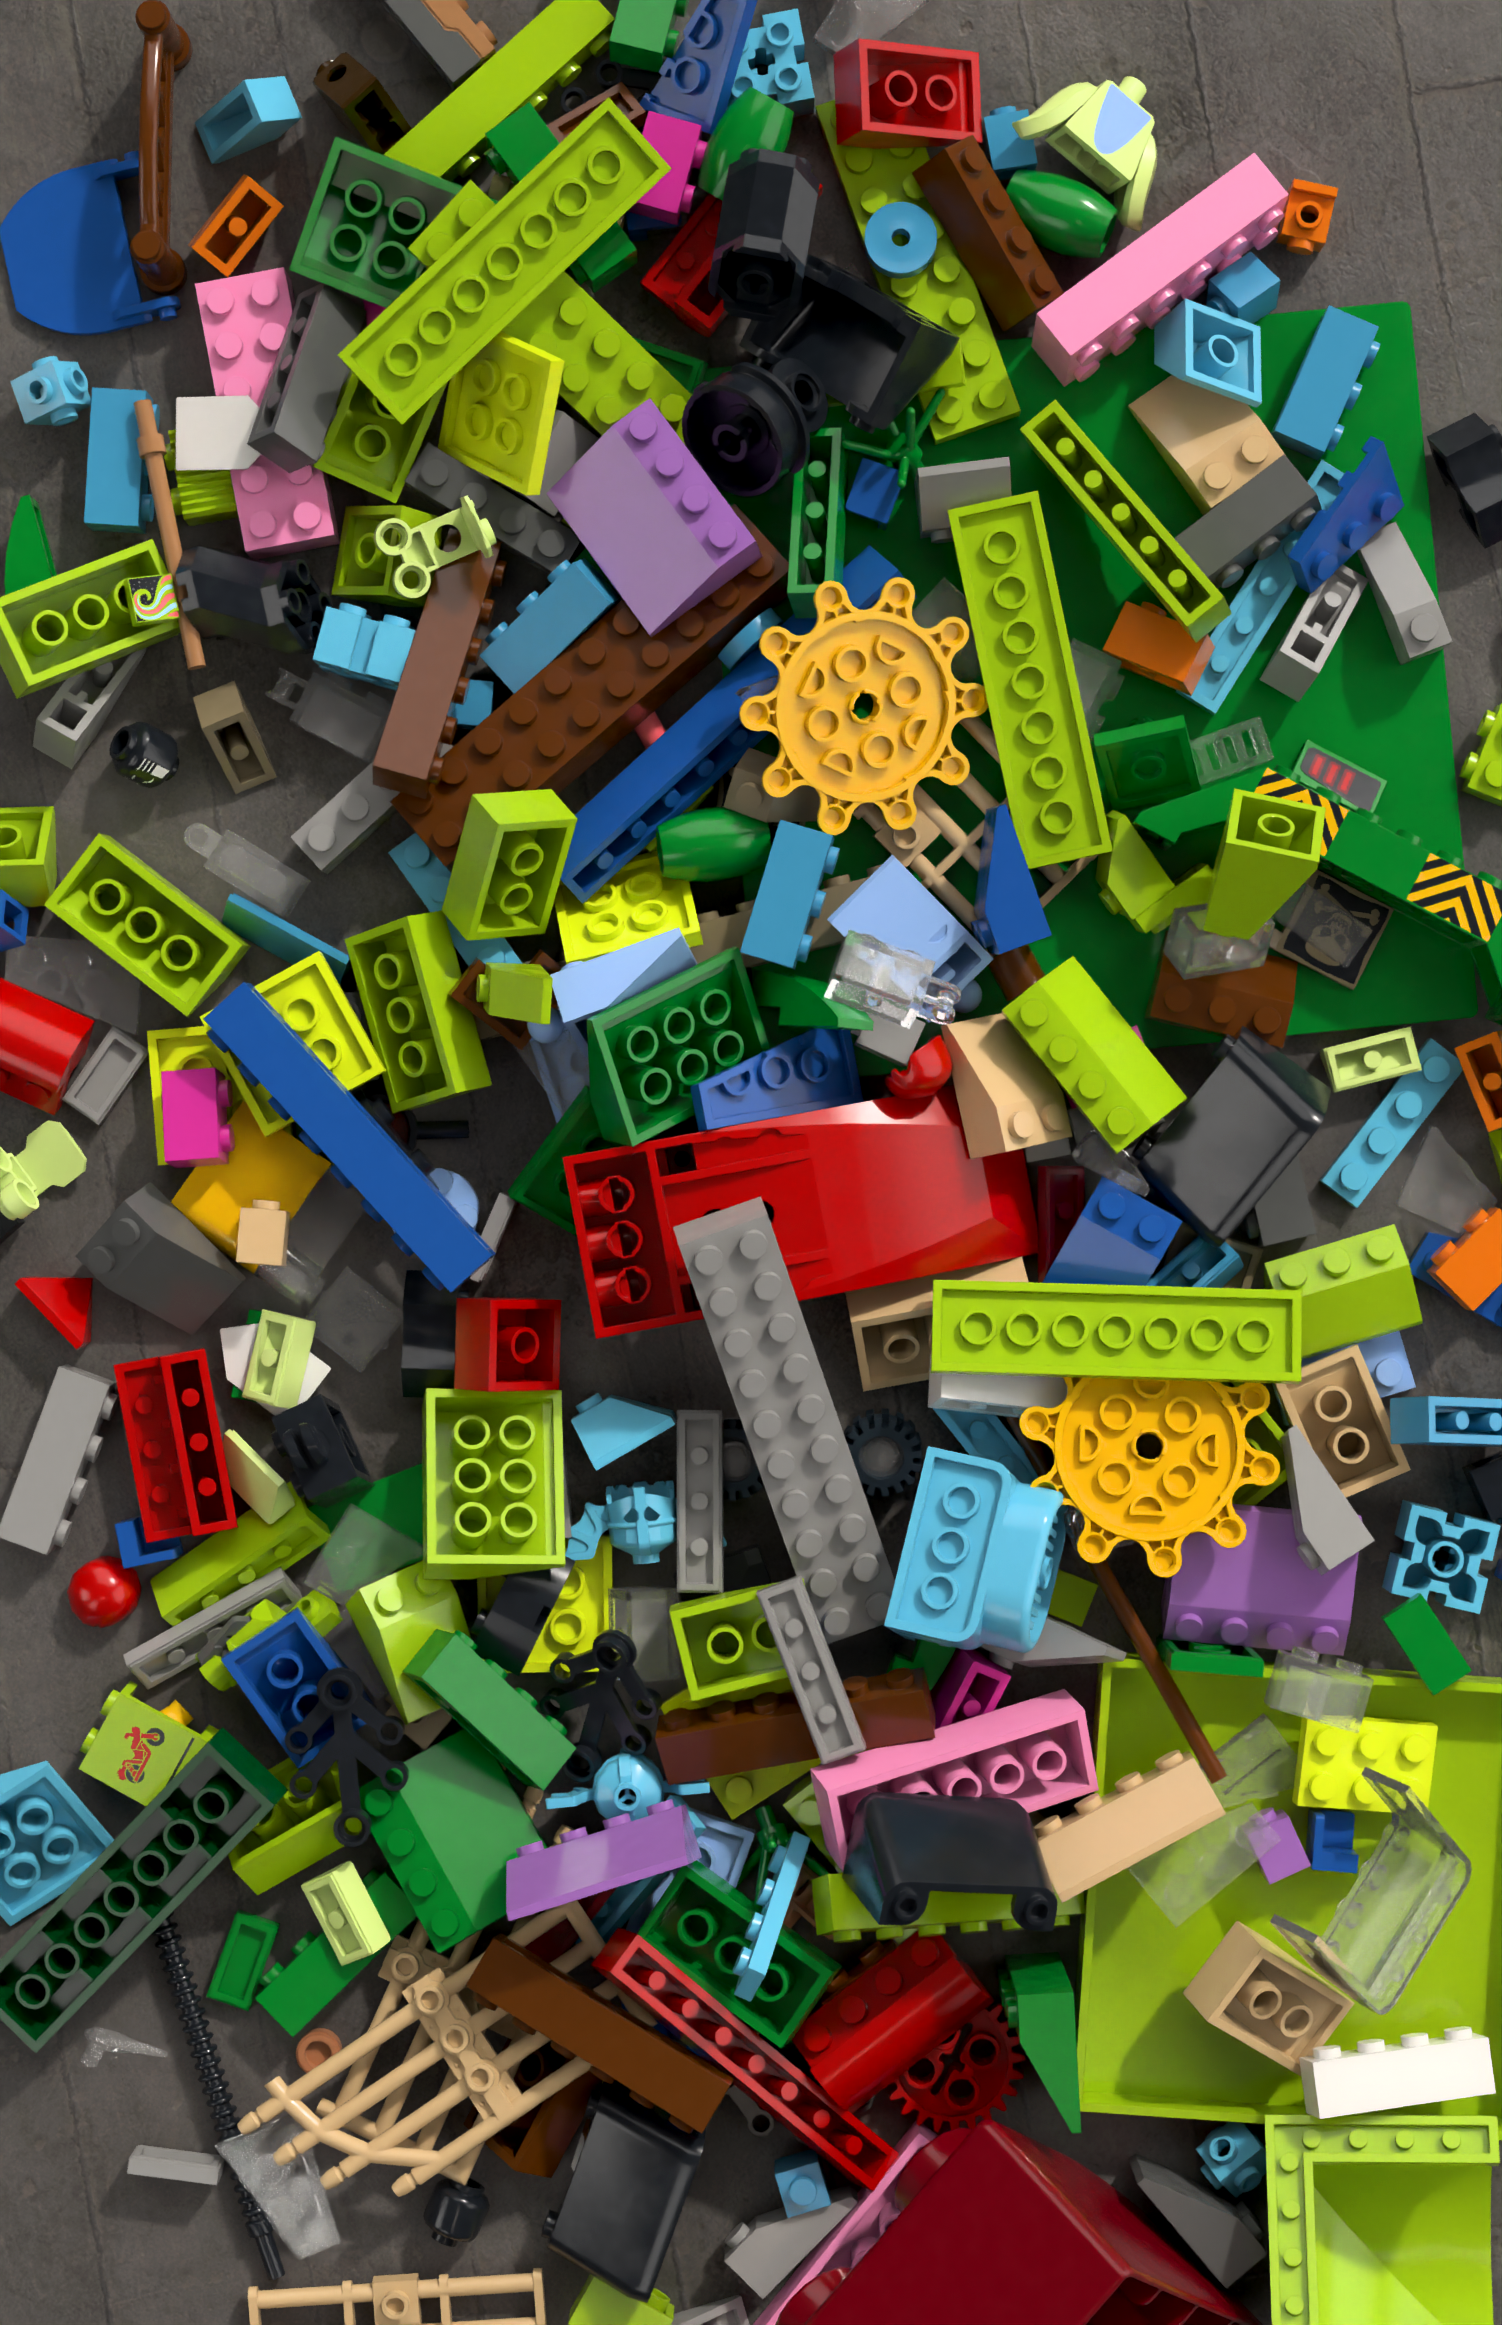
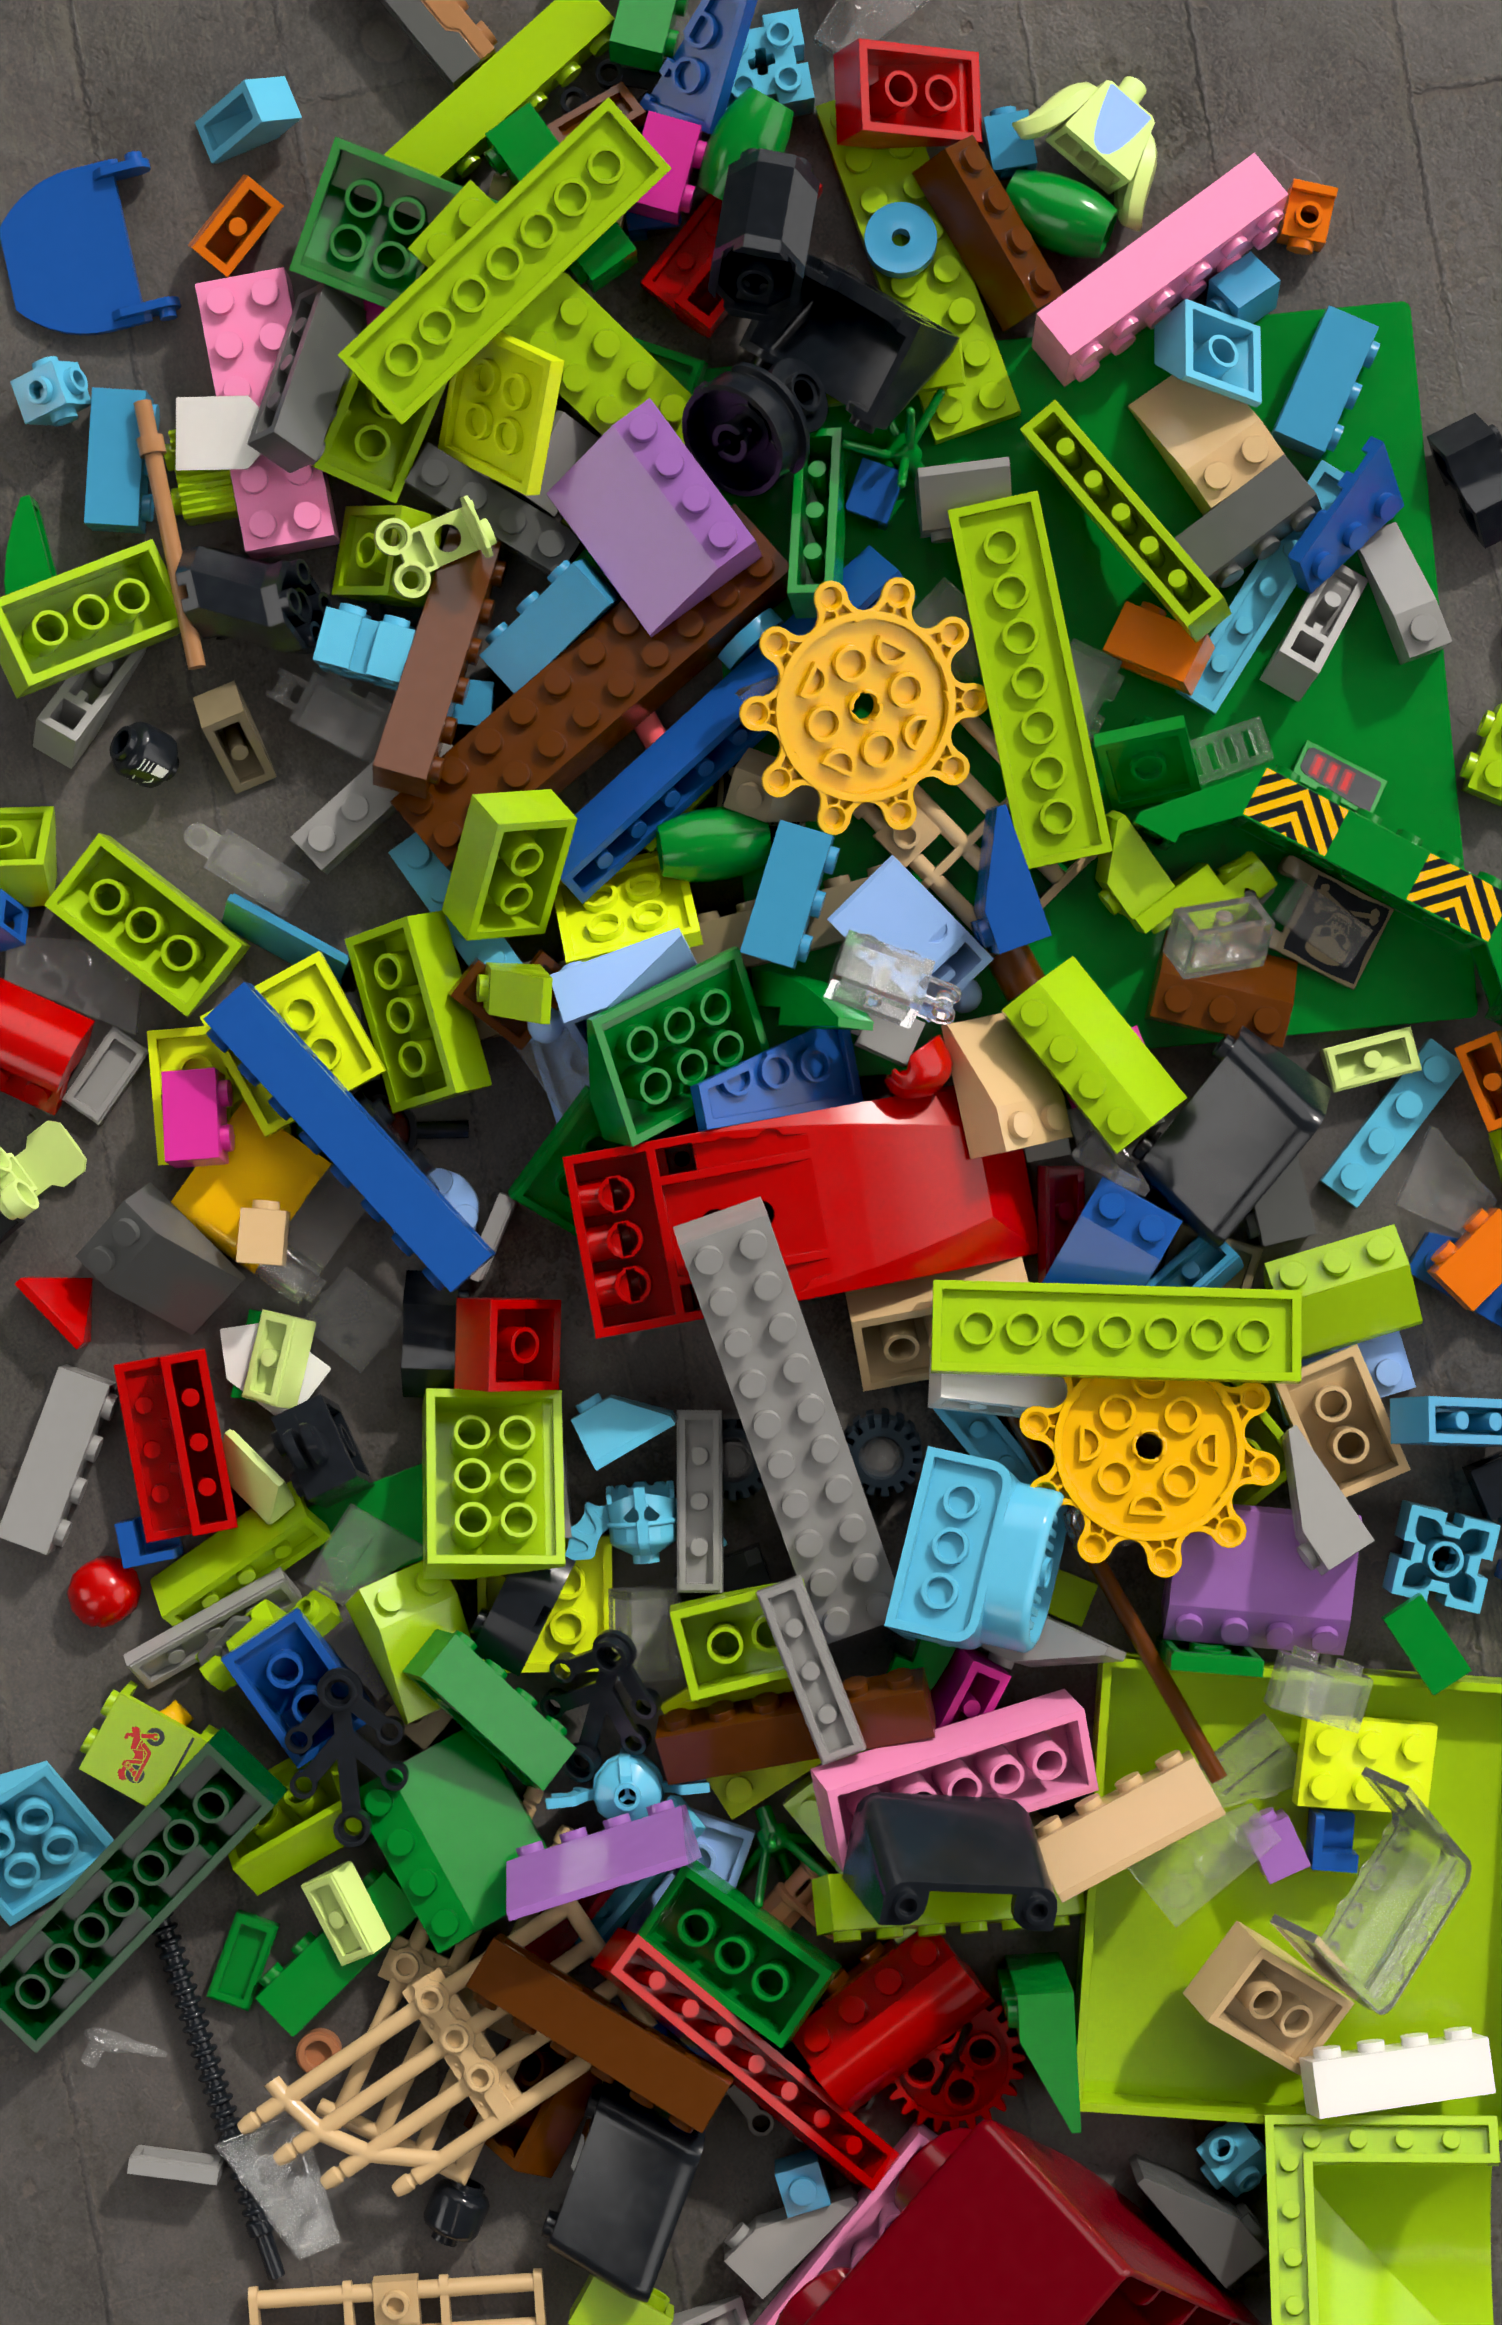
(151, 600): tile -> none
(164, 52): reddish brown piece -> none
(348, 90): dark brown torso -> none
(765, 1927): medium azure plate -> none
(1261, 861): lime slope -> none

